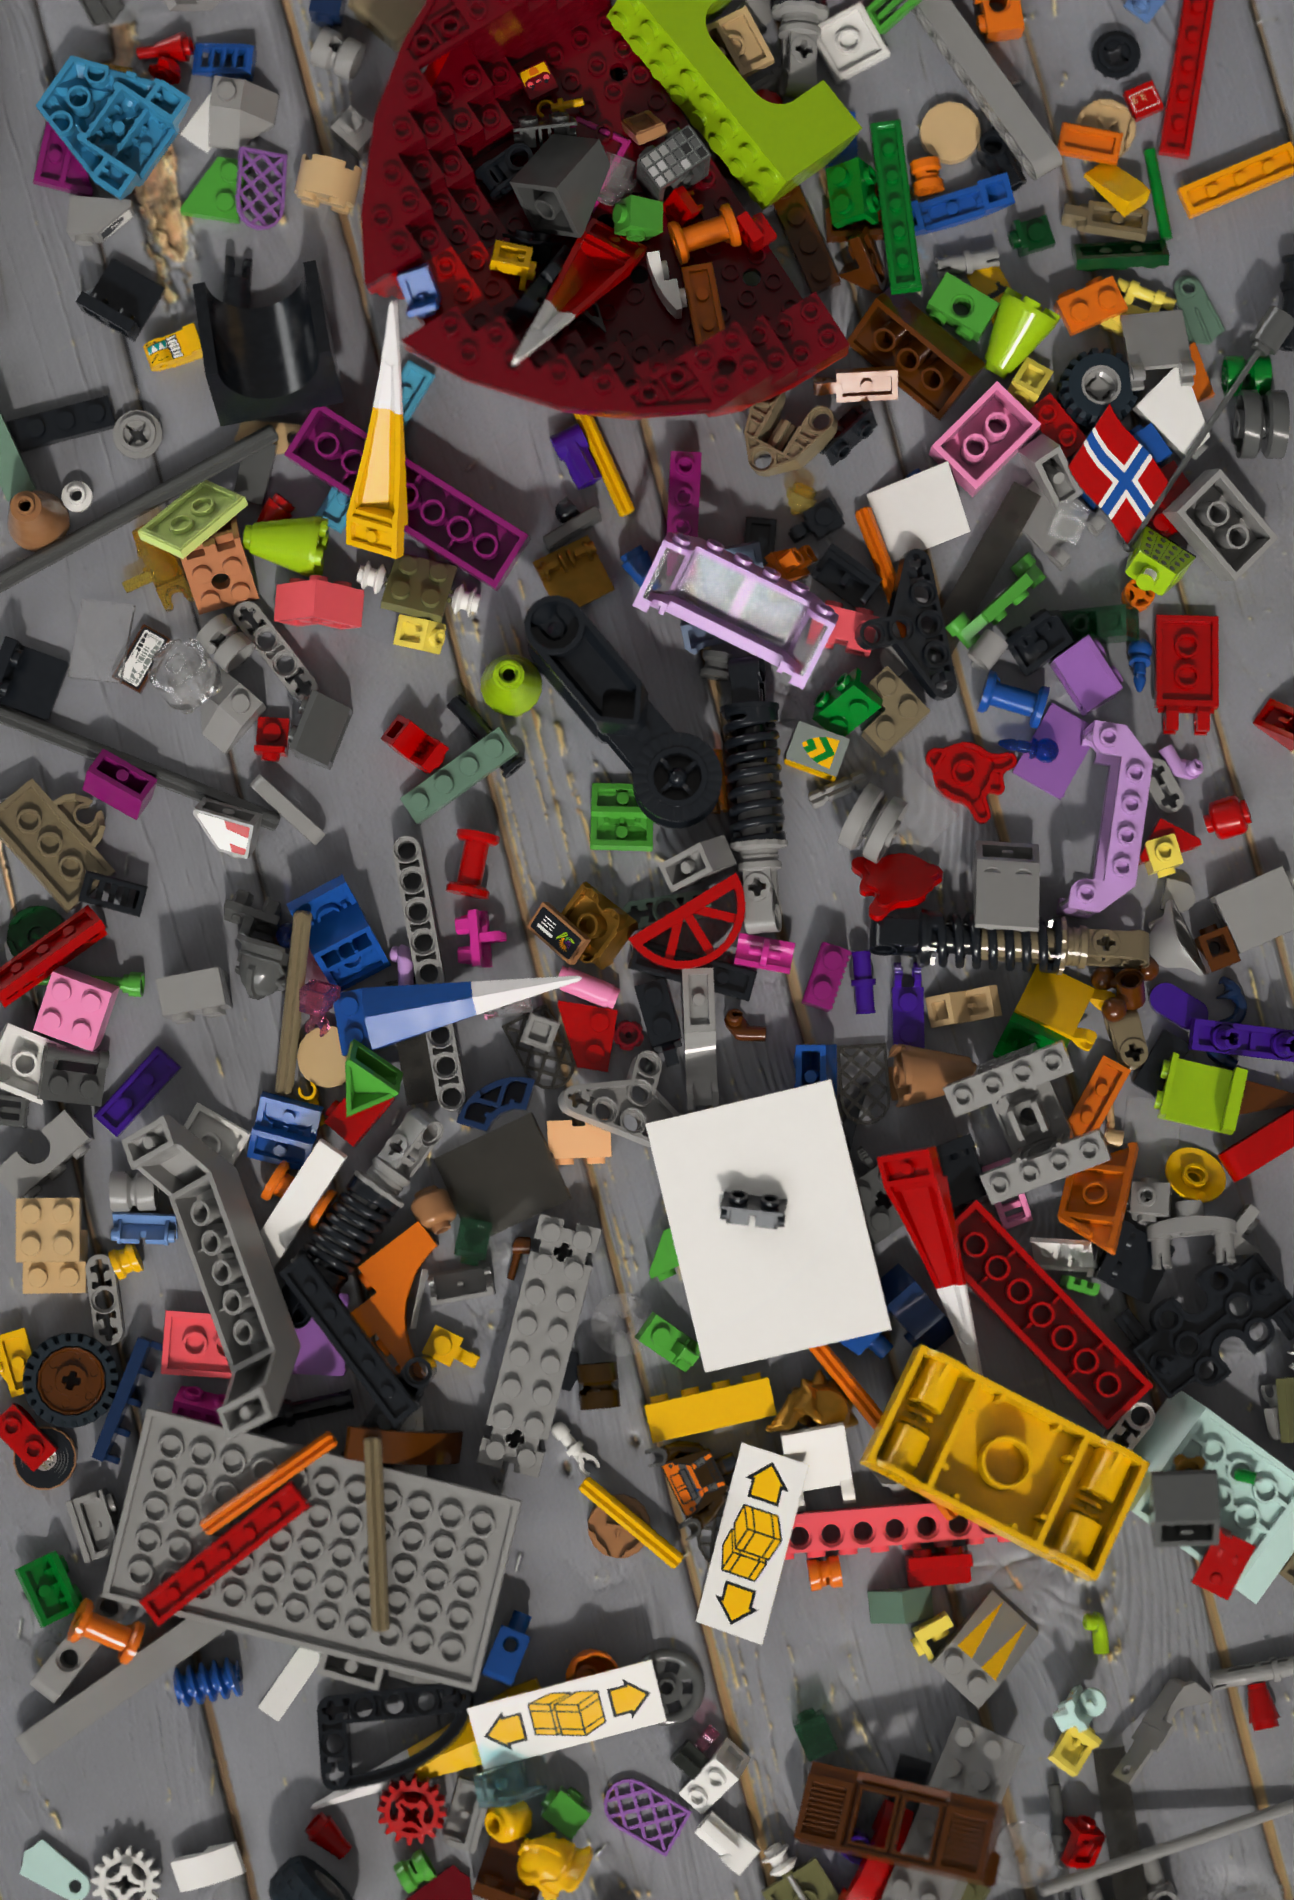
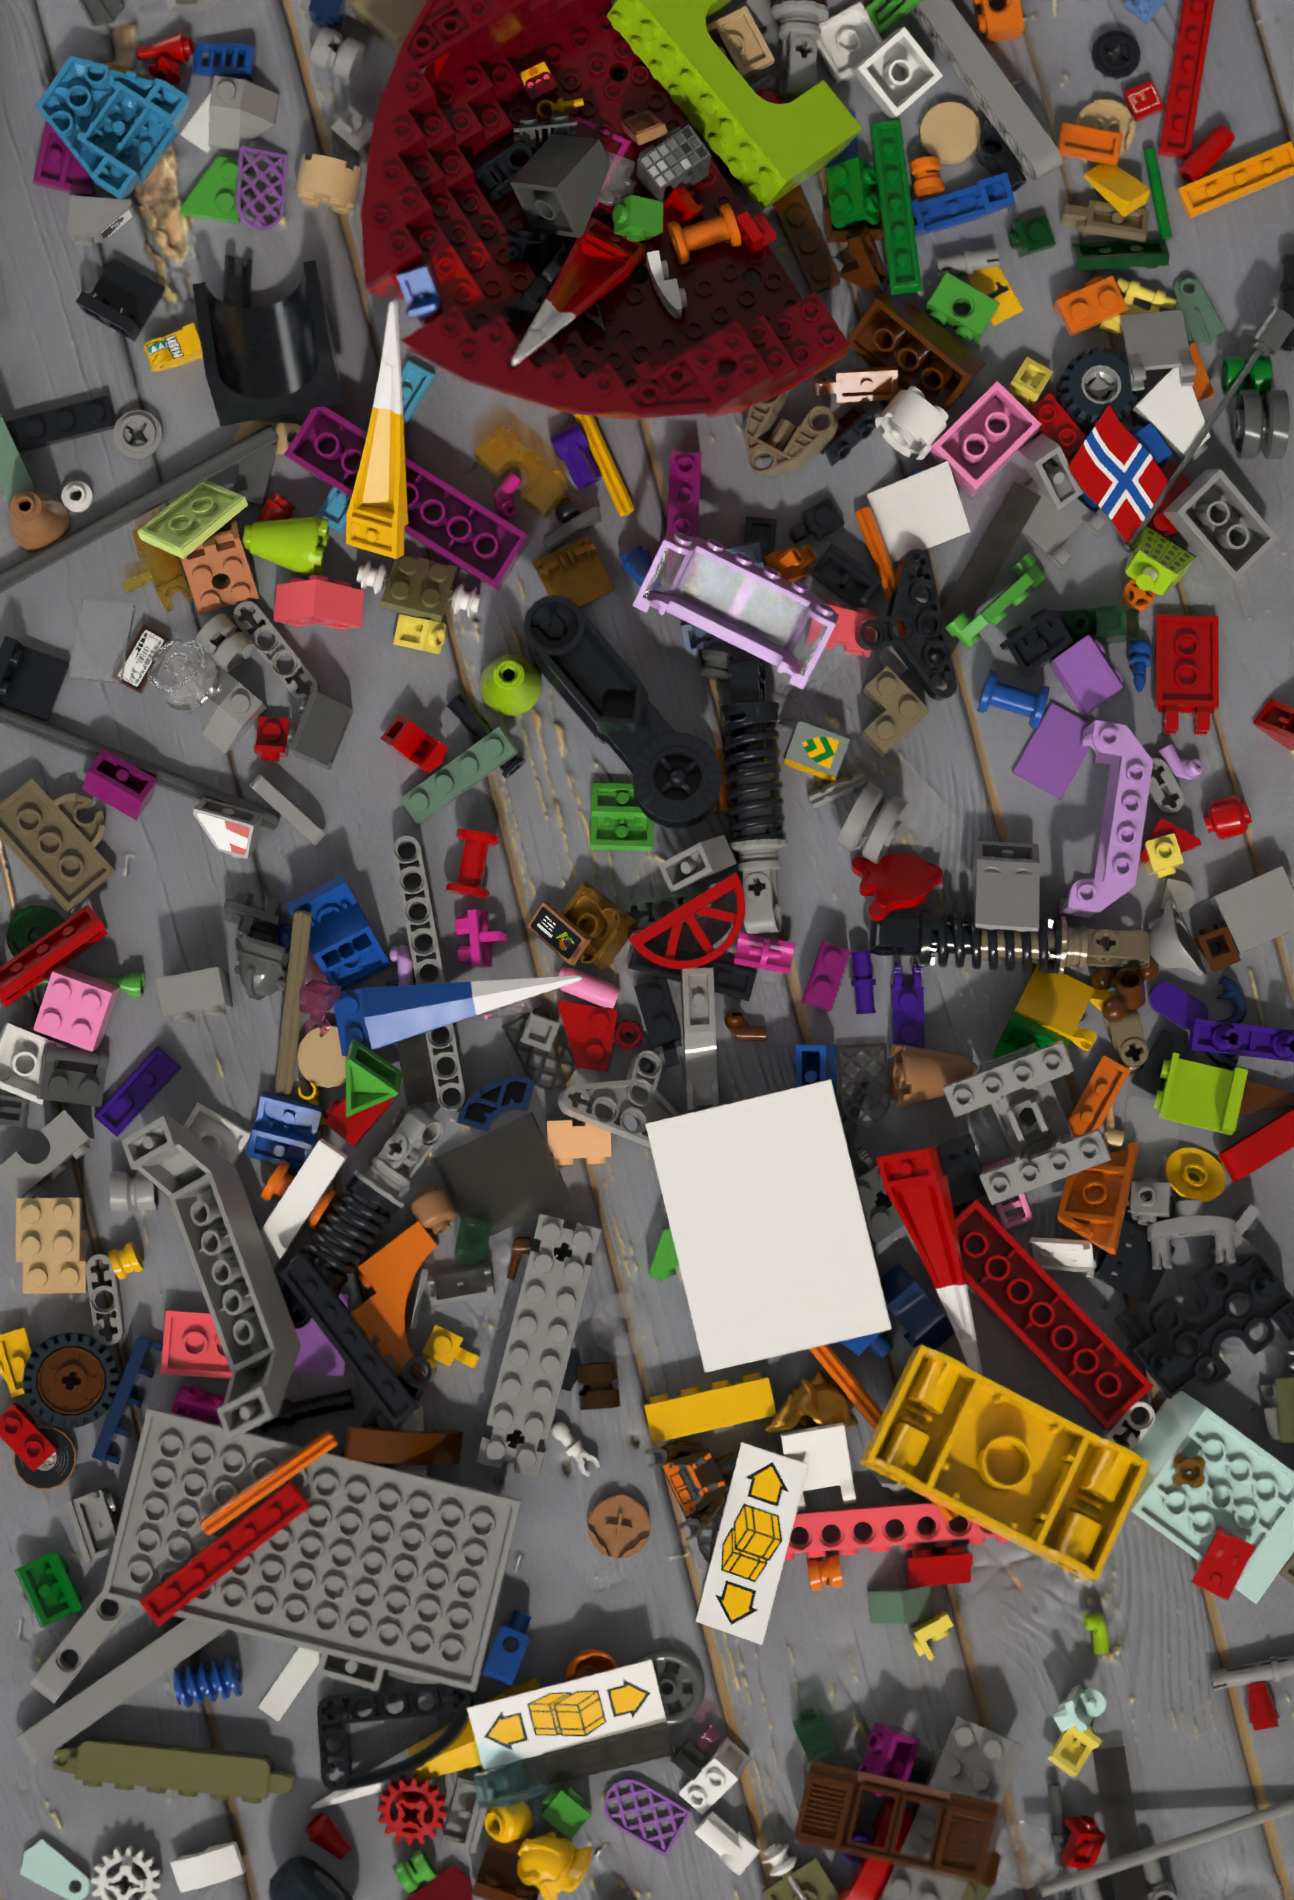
(106, 1631): orange piece -> none
(138, 900): black slope -> none
(153, 1227): medium blue hinge -> none
(174, 1768): none -> olive hinge
(376, 1534): dark tan axle -> none
(503, 451): none -> clear yellow arch
(503, 496): none -> dark pink arm
(513, 260): yellow bracket -> none
(608, 1753): none -> clear smoke tile
(631, 1522): yellow axle -> none
(669, 1342): bright green hinge -> none
(703, 301): orange tile -> none
(768, 1209): black hinge -> none
(800, 497): clear yellow plate -> none
(845, 704): green bracket -> none
(890, 1753): none -> magenta brick
(896, 72): none -> white brick
(912, 423): none -> white brick
(963, 1006): tan slope -> none
(968, 774): red tile -> none
(984, 1649): light grey slope -> none
(987, 650): light grey piece -> none
(1016, 332): lime cone -> none
(1044, 750): clear blue bar -> none
(1069, 522): clear slope -> none
(1079, 1285): bright green tile -> none
(1156, 1725): light grey piece -> none
(1184, 1508): dark grey slope -> none
(1206, 154): none -> red piece
(1246, 1476): green piece -> none

